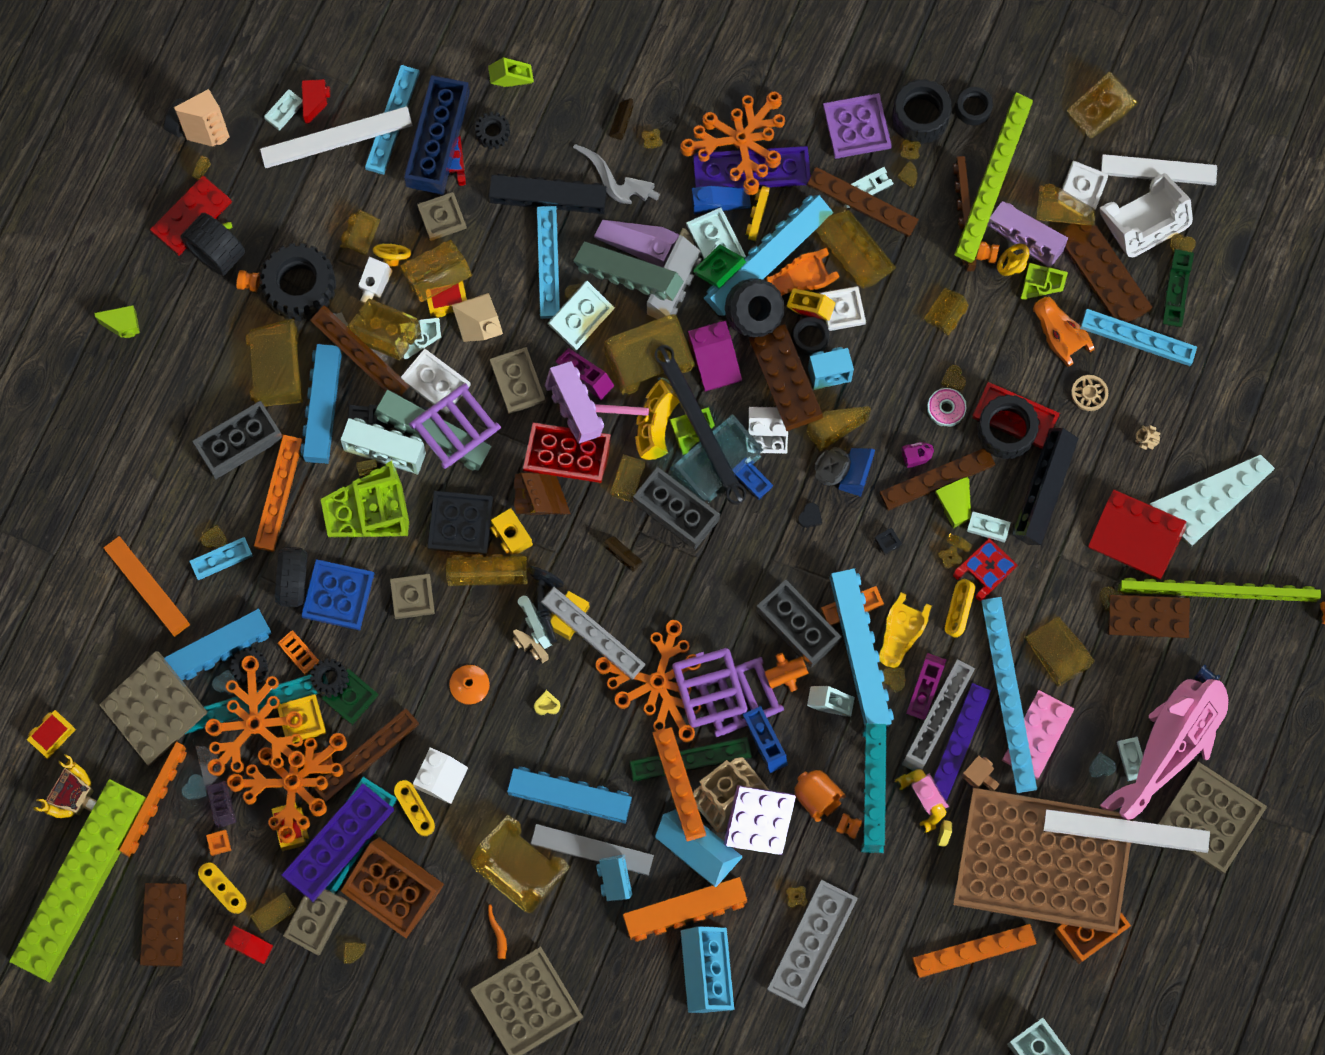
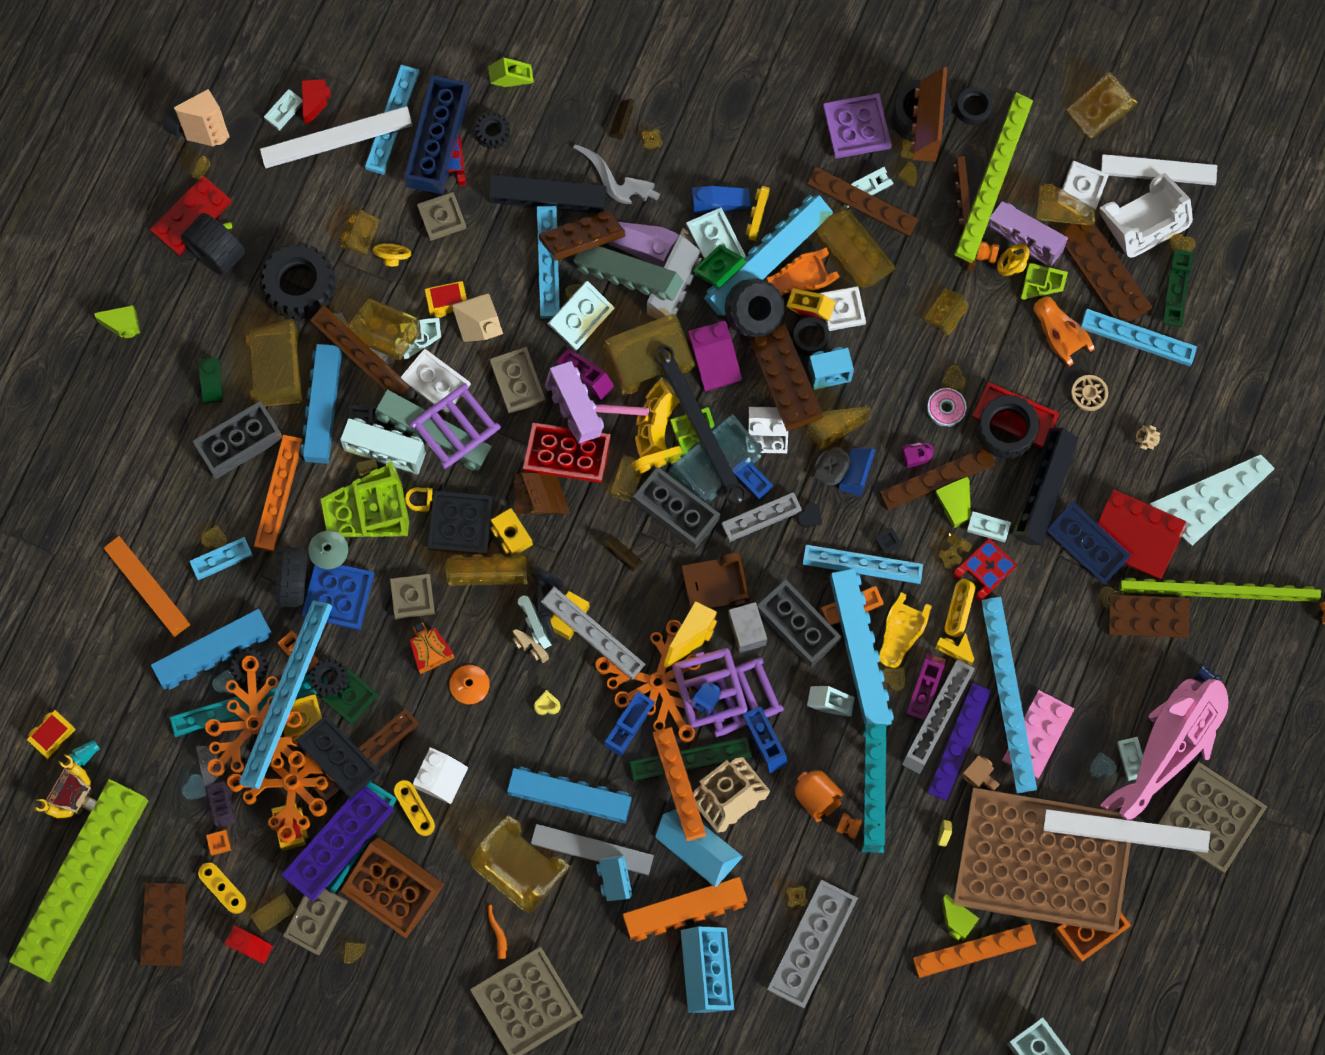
(83, 753): none -> teal cone
(150, 806): orange plate -> none
(153, 708): dark tan plate -> none
(211, 380): none -> dark green slope
(248, 280): orange wheel -> none
(285, 695): none -> medium azure plate
(332, 558): none -> sand green dish
(337, 757): none -> black tile
(374, 272): white torso -> none
(419, 508): none -> yellow piece
(429, 648): none -> torso
(435, 270): clear yellow piece -> none
(581, 235): none -> reddish brown plate
(629, 724): none -> blue slope
(658, 459): none -> yellow plate
(692, 634): none -> yellow slope
(706, 698): none -> blue slope
(709, 143): orange plant -> none
(718, 582): none -> reddish brown door
(747, 627): none -> flat silver piece
(759, 819): plate -> none
(761, 517): none -> light grey plate
(786, 672): orange pin -> none
(792, 171): dark purple plate -> none
(863, 564): none -> medium azure plate
(928, 794): torso -> none
(929, 116): none -> dark orange slope
(957, 919): none -> lime slope
(962, 652): none -> yellow slope
(1060, 651): clear yellow slope -> none
(1089, 542): none -> dark blue plate

